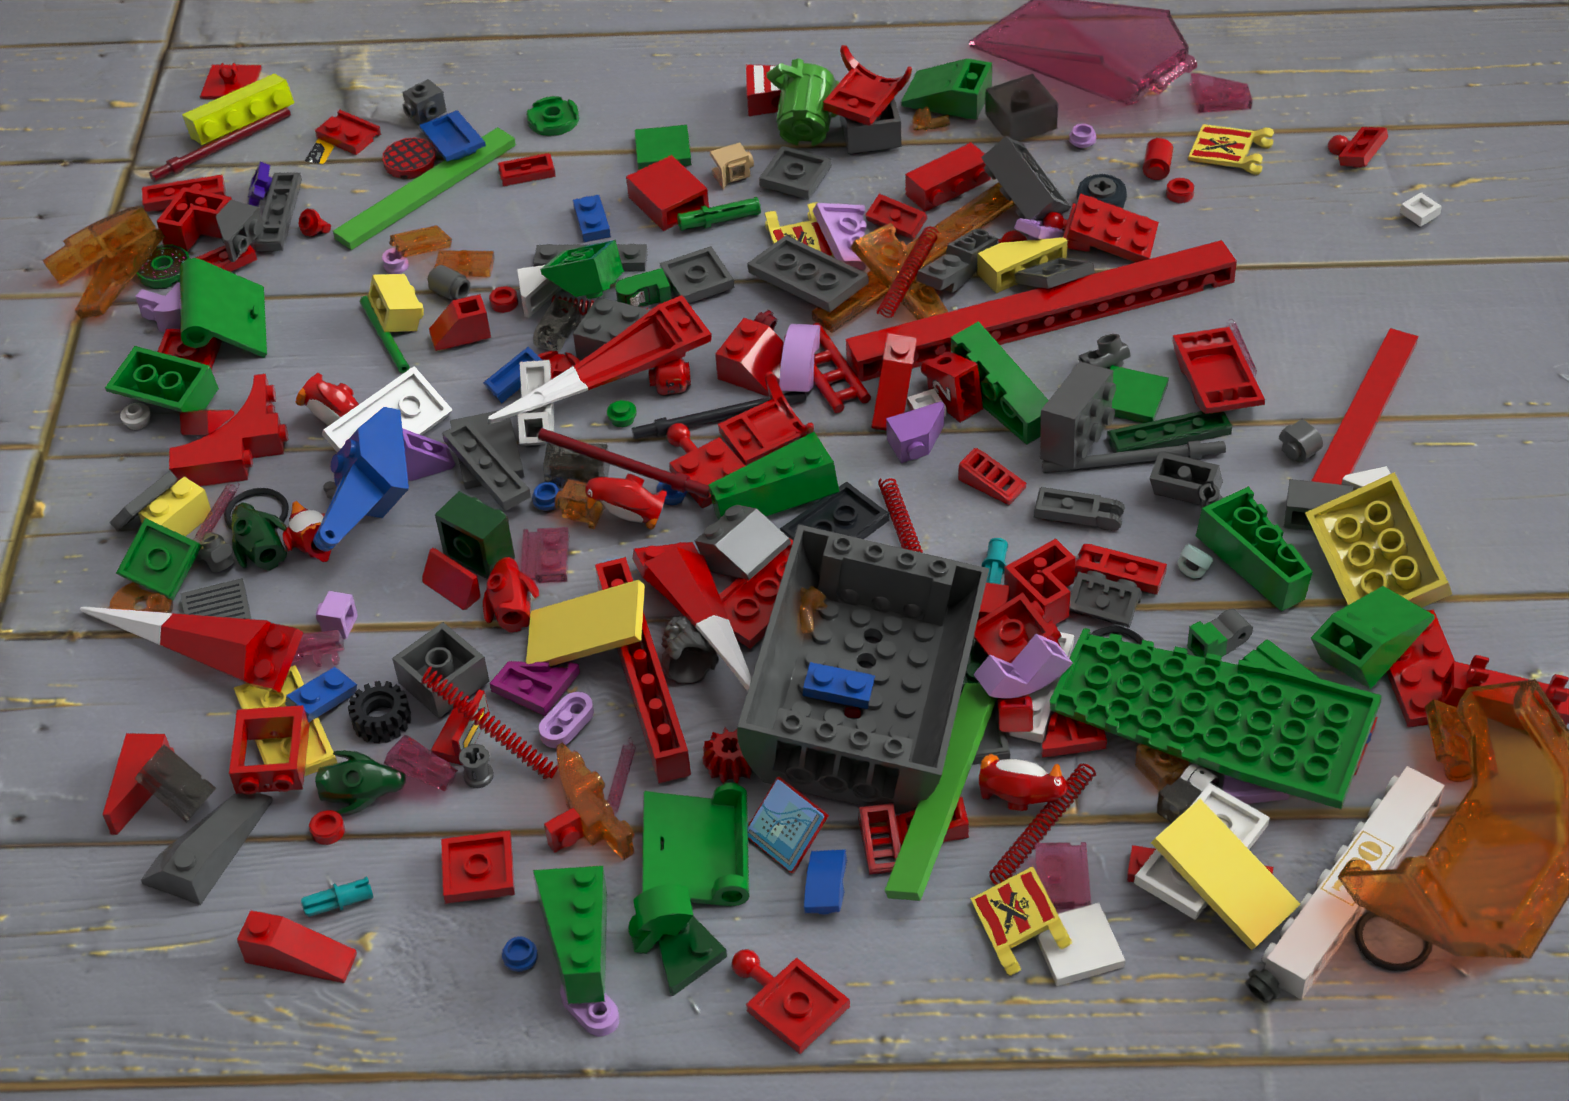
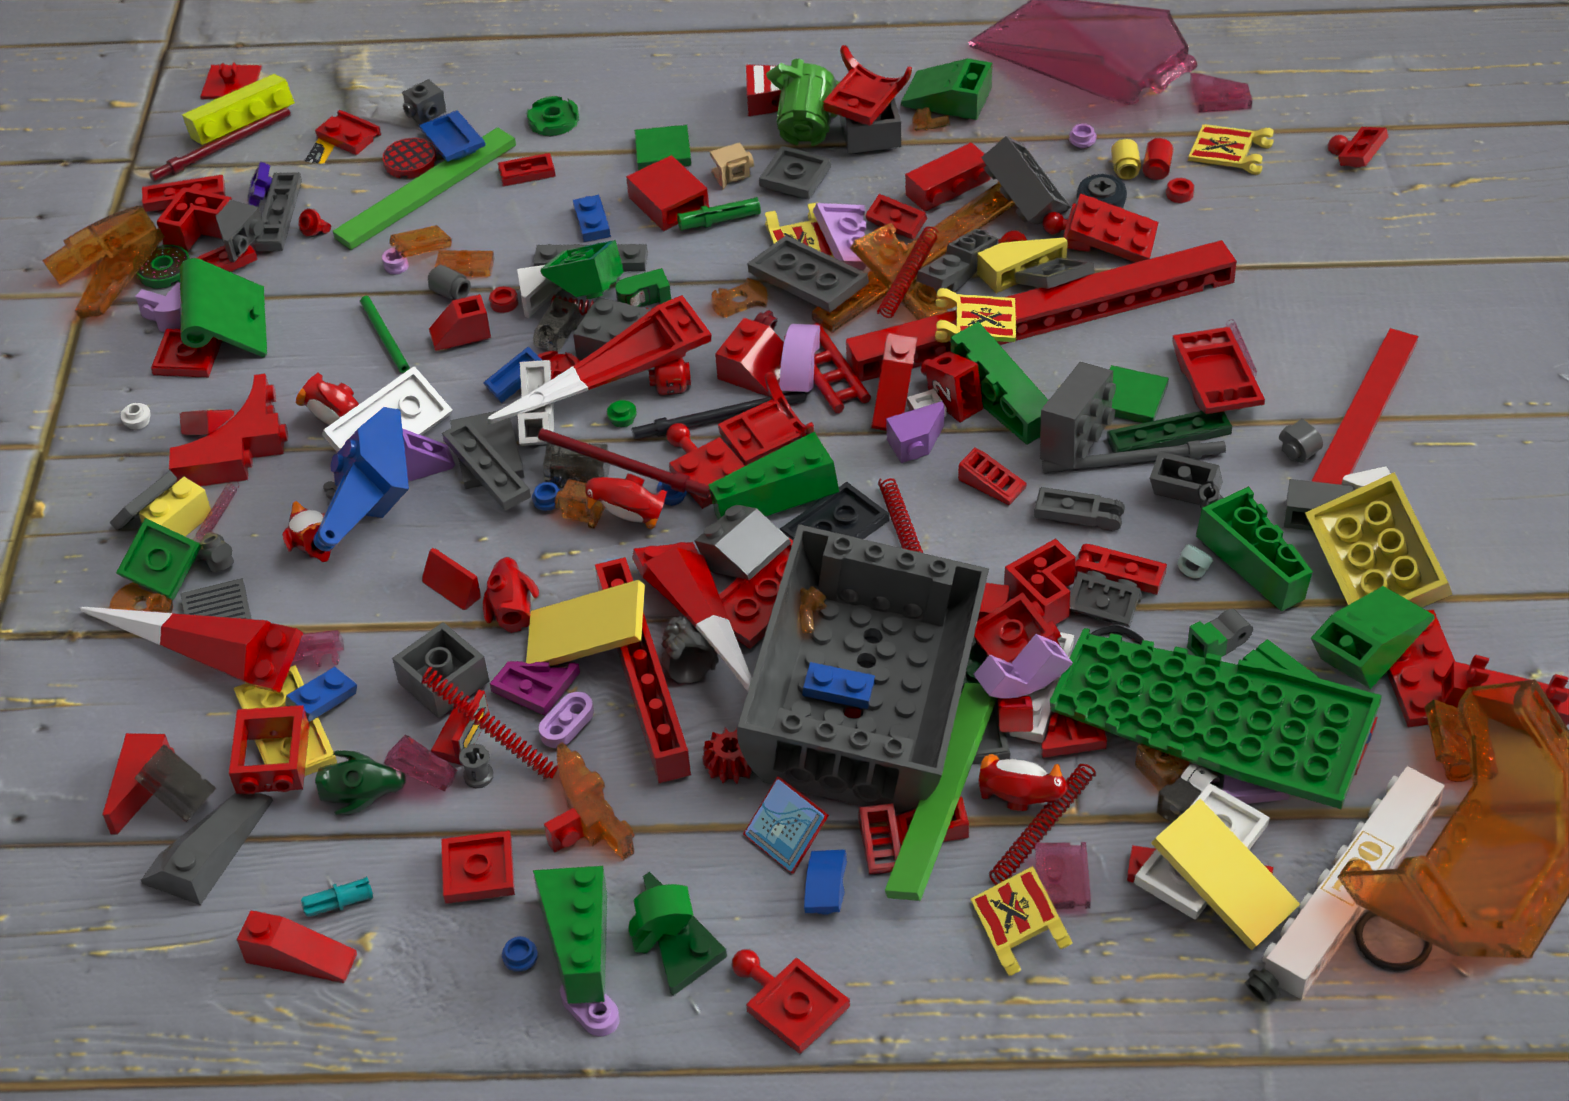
(164, 380): green slope -> none
(257, 537): dark green animal -> none
(285, 508): black tyre -> none
(327, 827): red tile -> none
(337, 613): lavender plate -> none
(376, 698): black tyre -> none
(395, 303): light yellow brick -> none
(474, 534): dark green brick -> none
(546, 554): clear pink plate -> none
(621, 773): clear pink piece -> none
(697, 275): dark grey plate -> none
(701, 844): green door -> none
(751, 289): none -> clear orange piece
(993, 313): none -> light yellow flag
(995, 560): teal axle -> none
(1021, 108): clear smoke brick -> none
(1036, 230): lavender plate -> none
(1092, 946): white tile -> none
(1109, 352): dark grey plate -> none
(1126, 159): none -> light yellow brick
(1420, 209): white plate -> none

